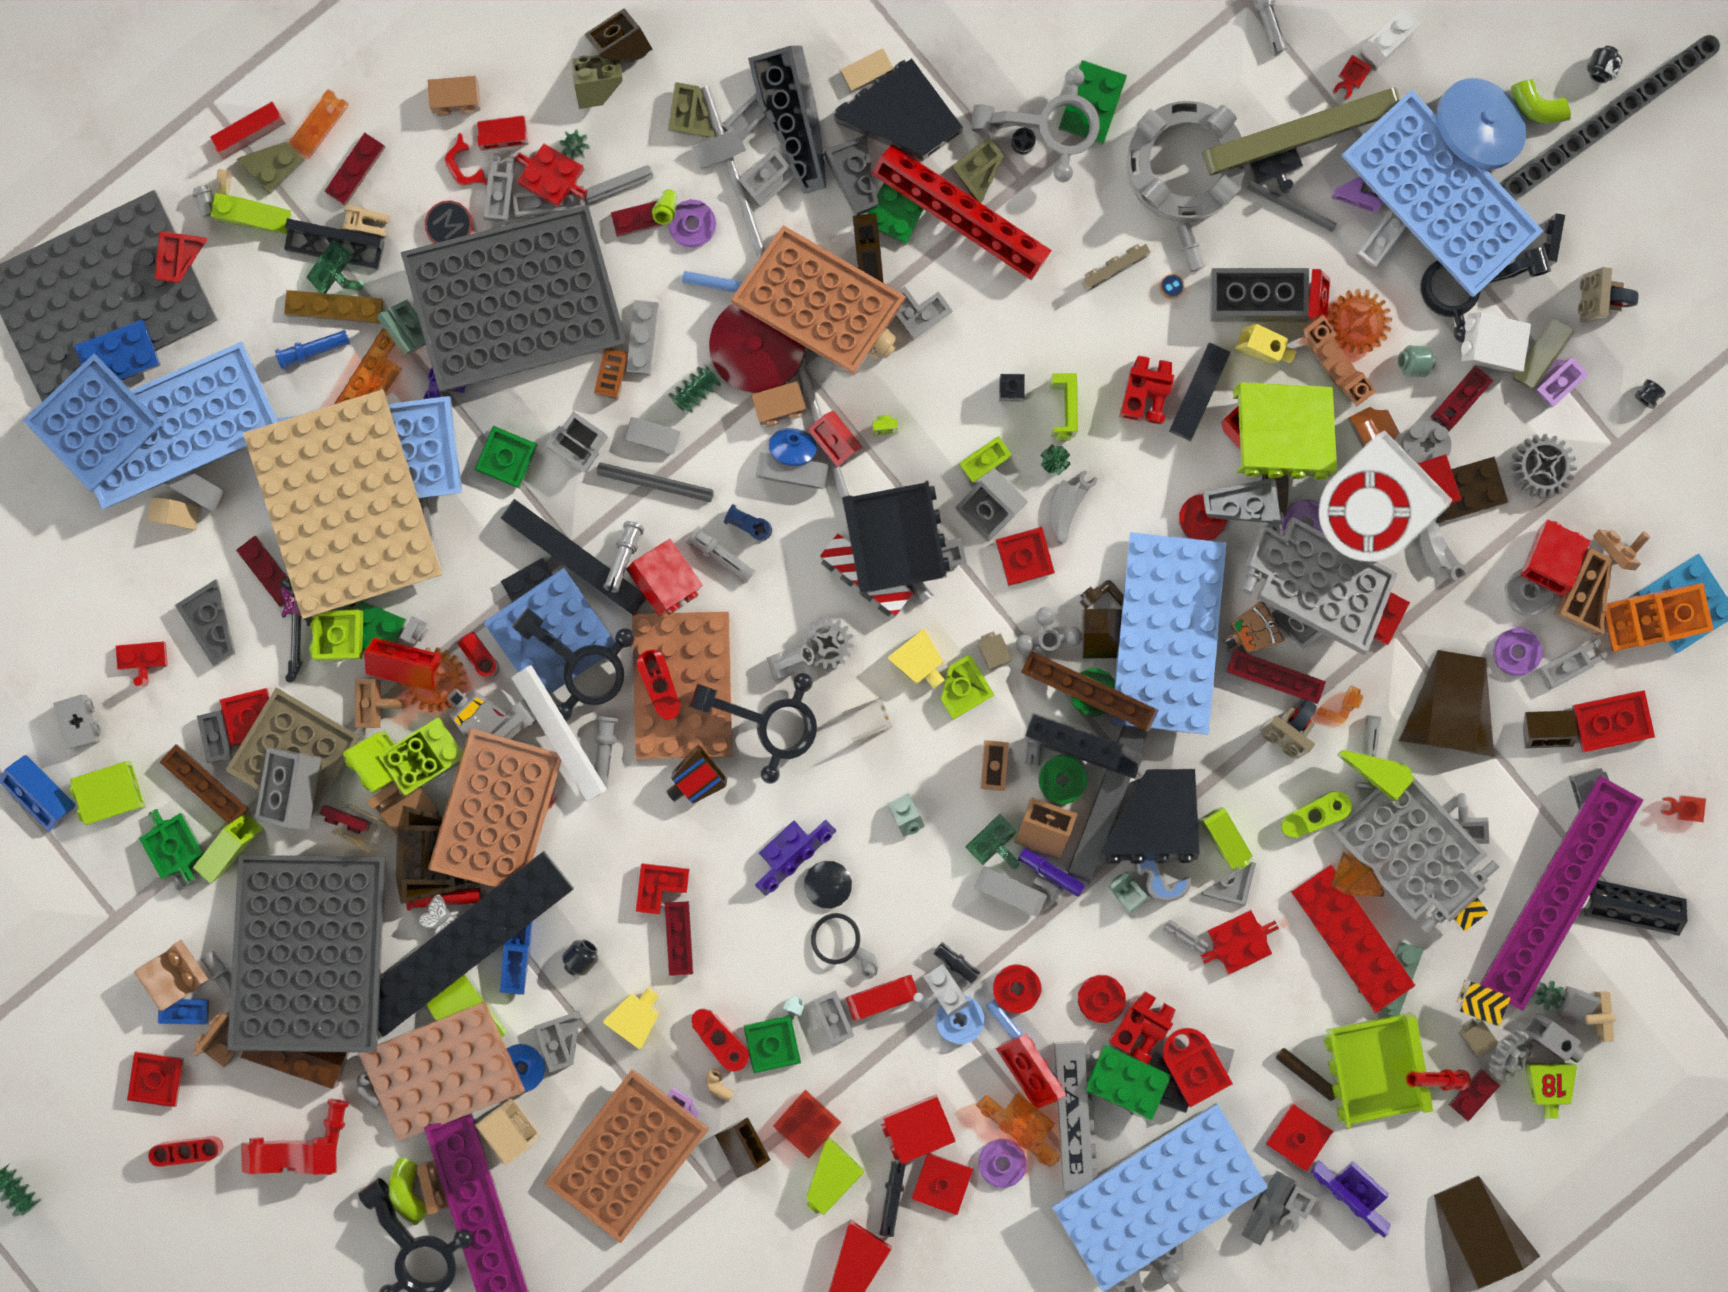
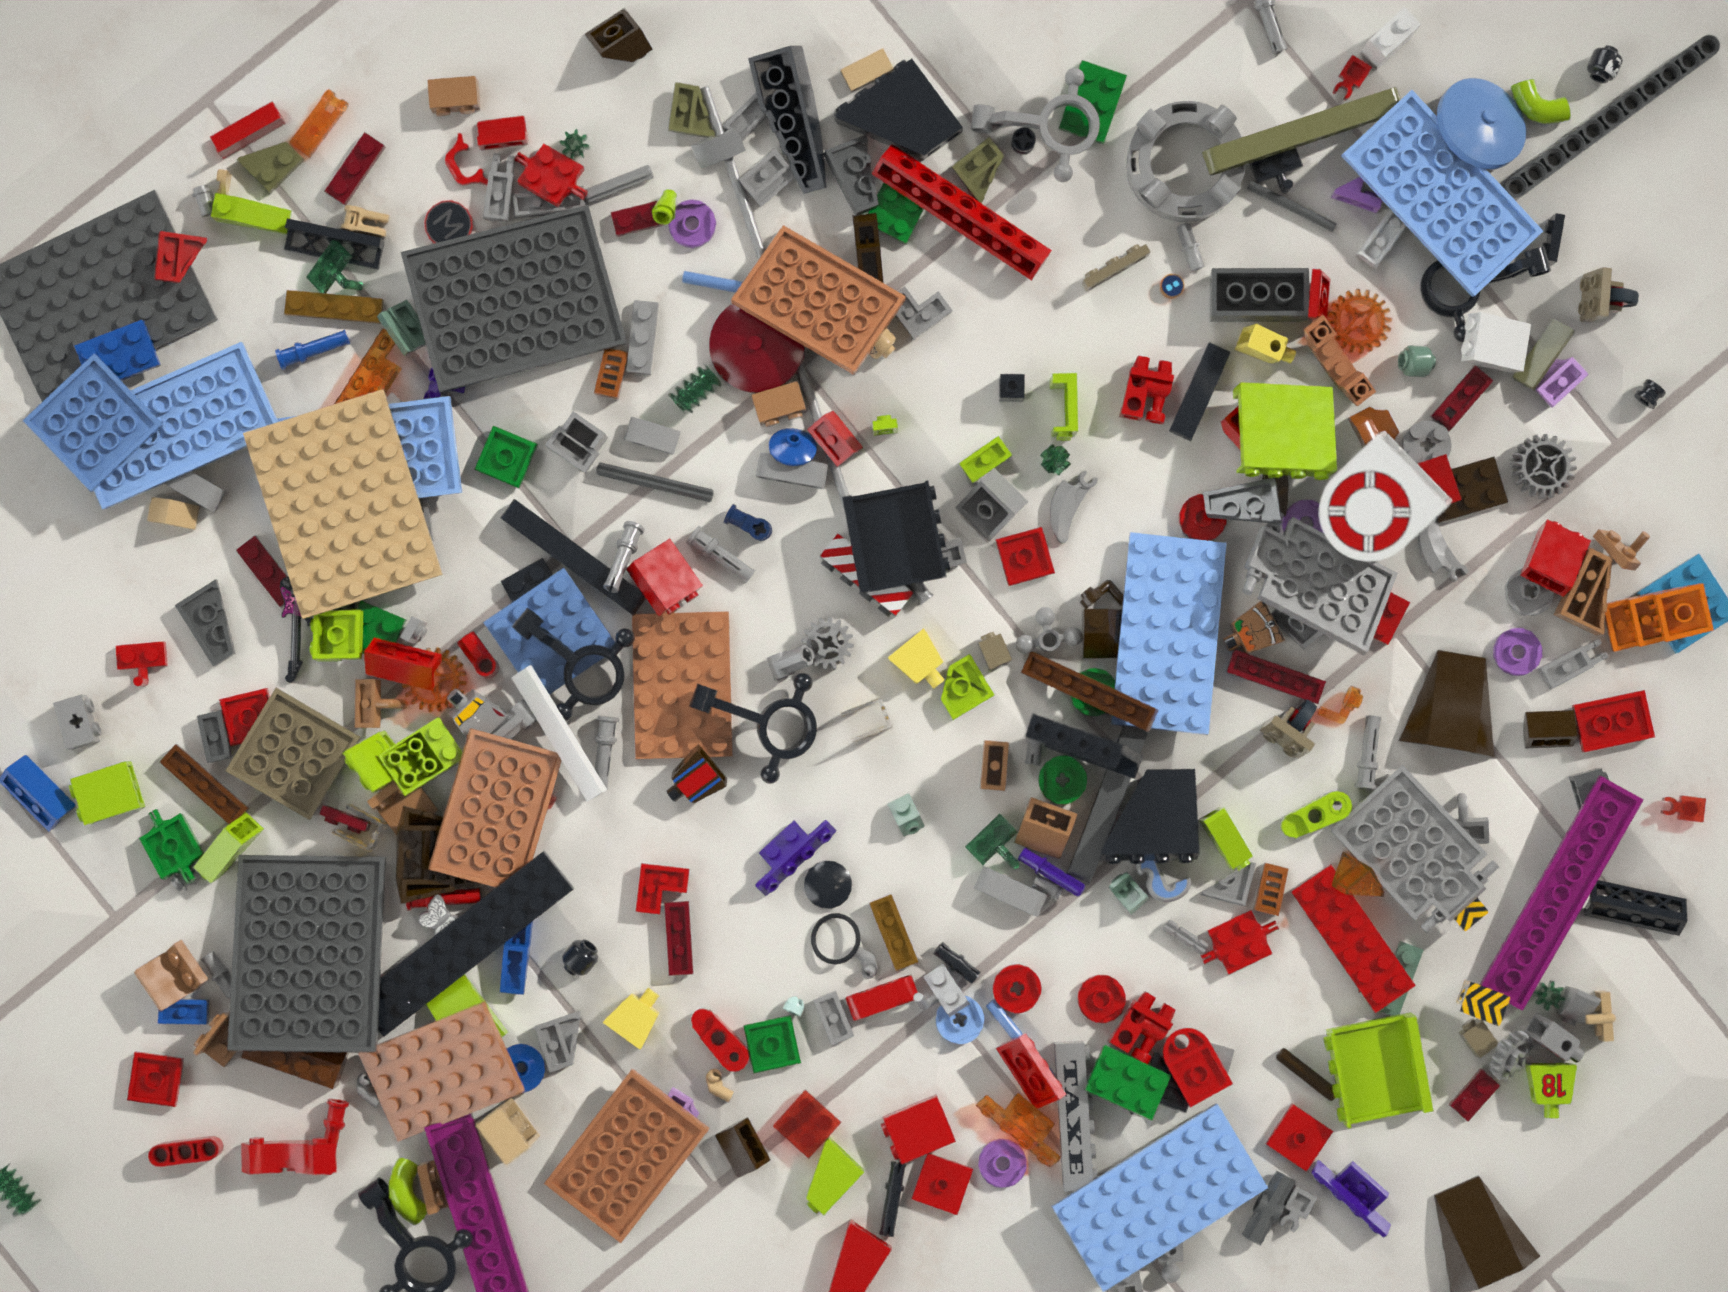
(288, 788): light grey slope -> none
(595, 79): olive slope -> none
(665, 703): red piece -> none
(893, 932): none -> pearl gold plate
(1258, 906): none -> dark orange slope
(1384, 774): lime slope -> none
(1446, 1079): red pin -> none

